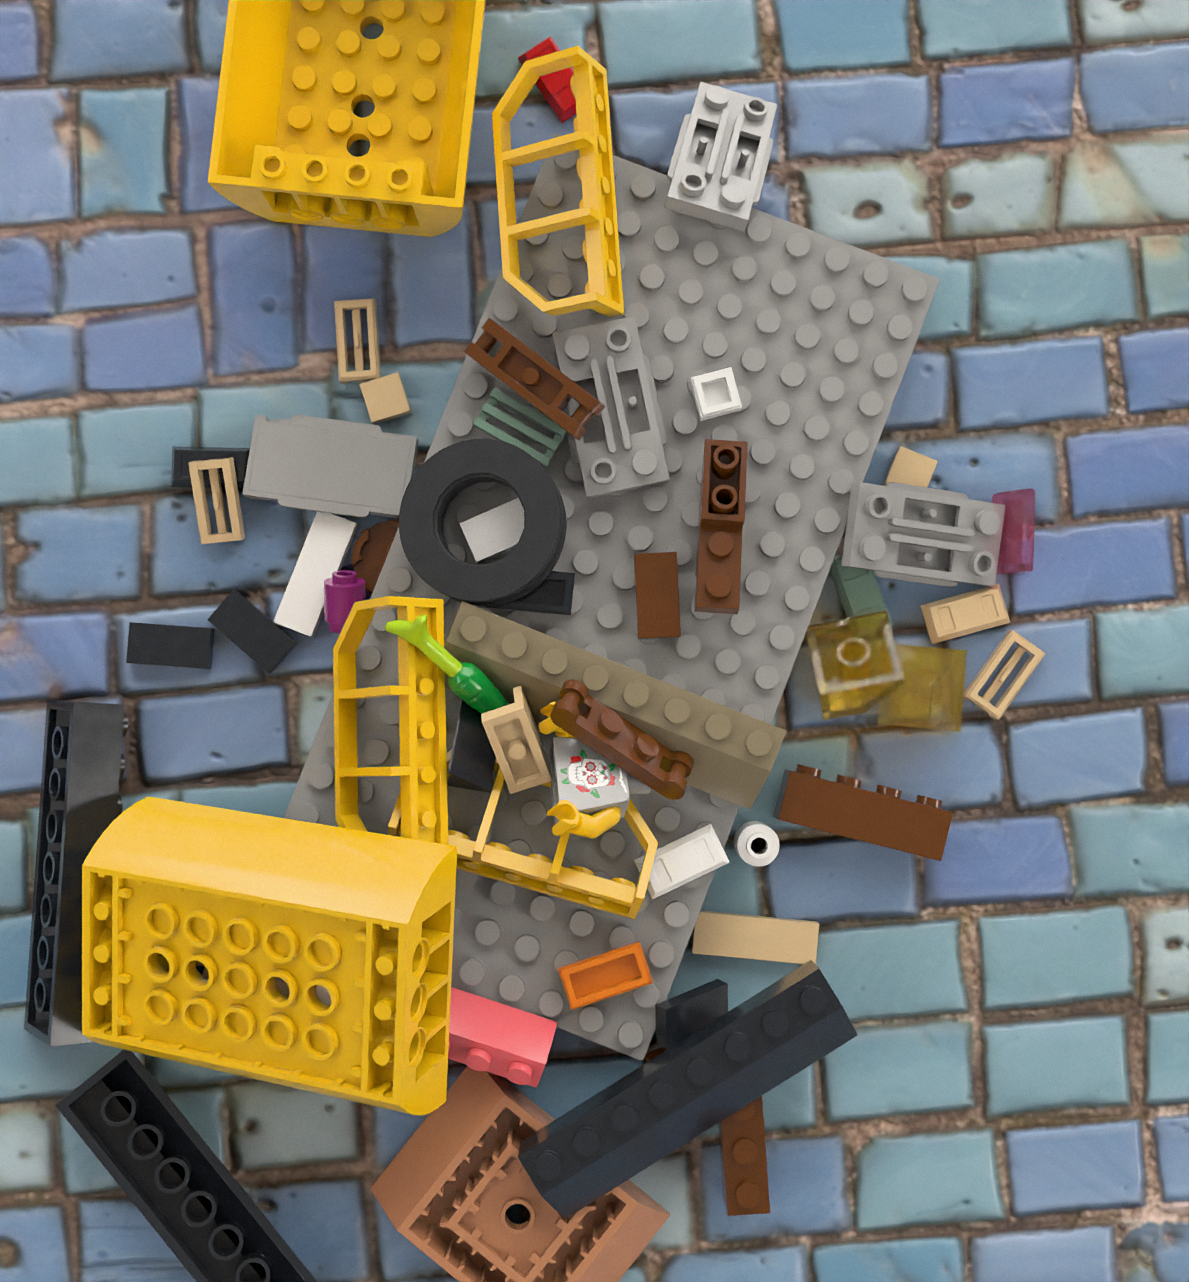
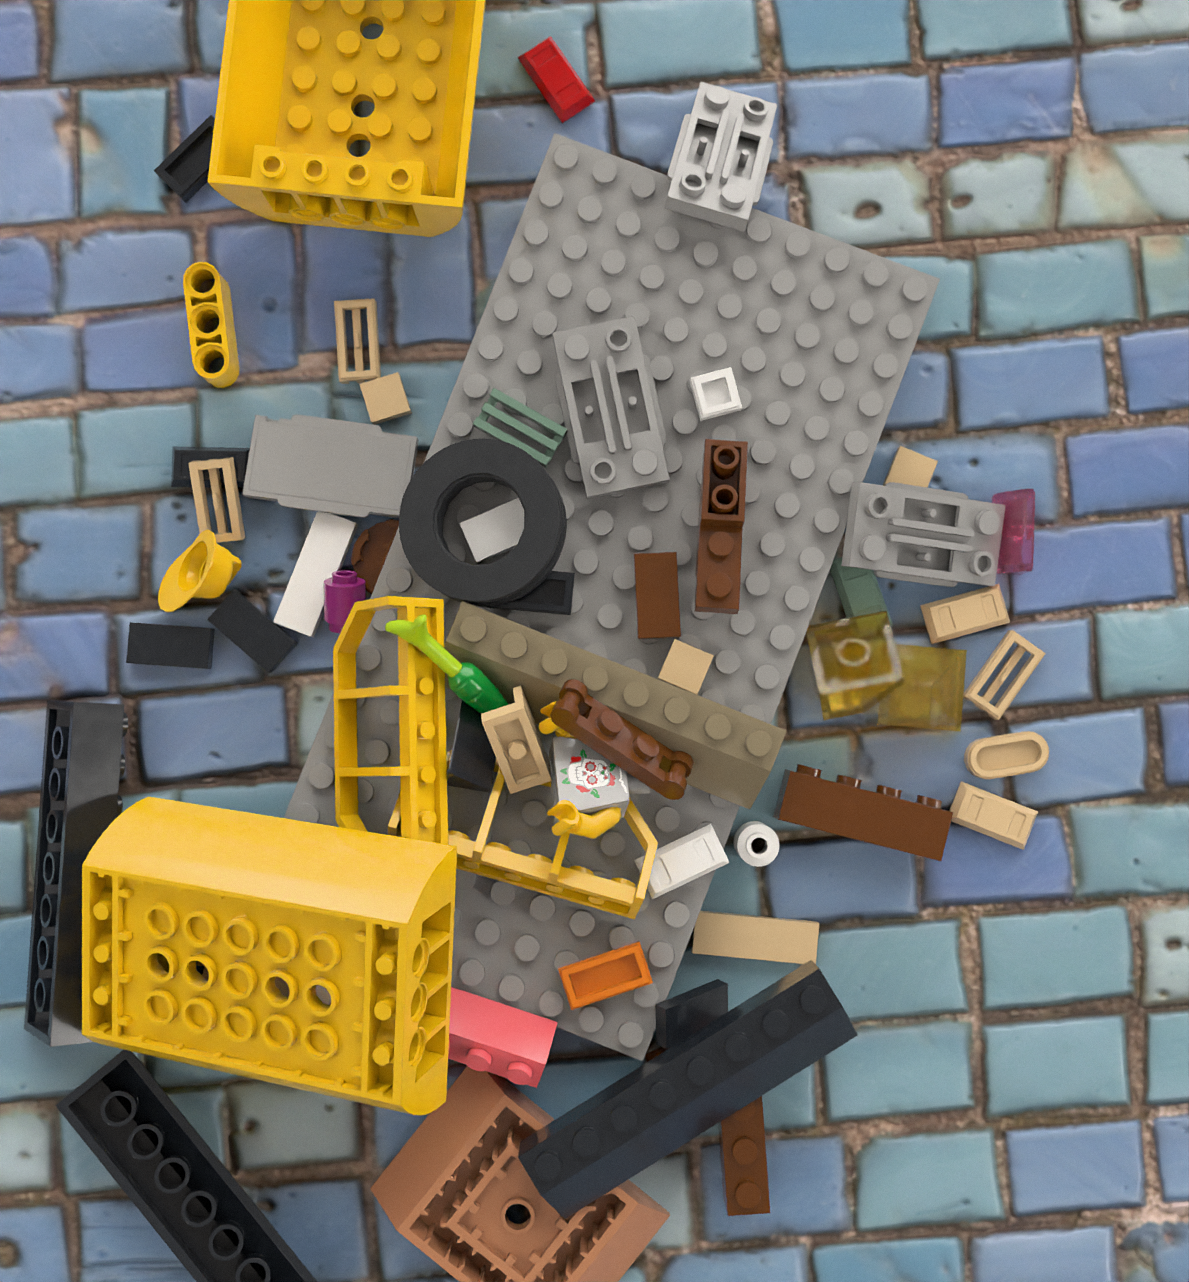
(189, 163): none -> black tile
(198, 572): none -> yellow piece
(202, 308): none -> yellow beam
(534, 378): reddish brown plate -> none
(594, 168): yellow plate -> none
(685, 666): none -> tan tile
(992, 815): none -> tan tile
(1006, 755): none -> tan tile

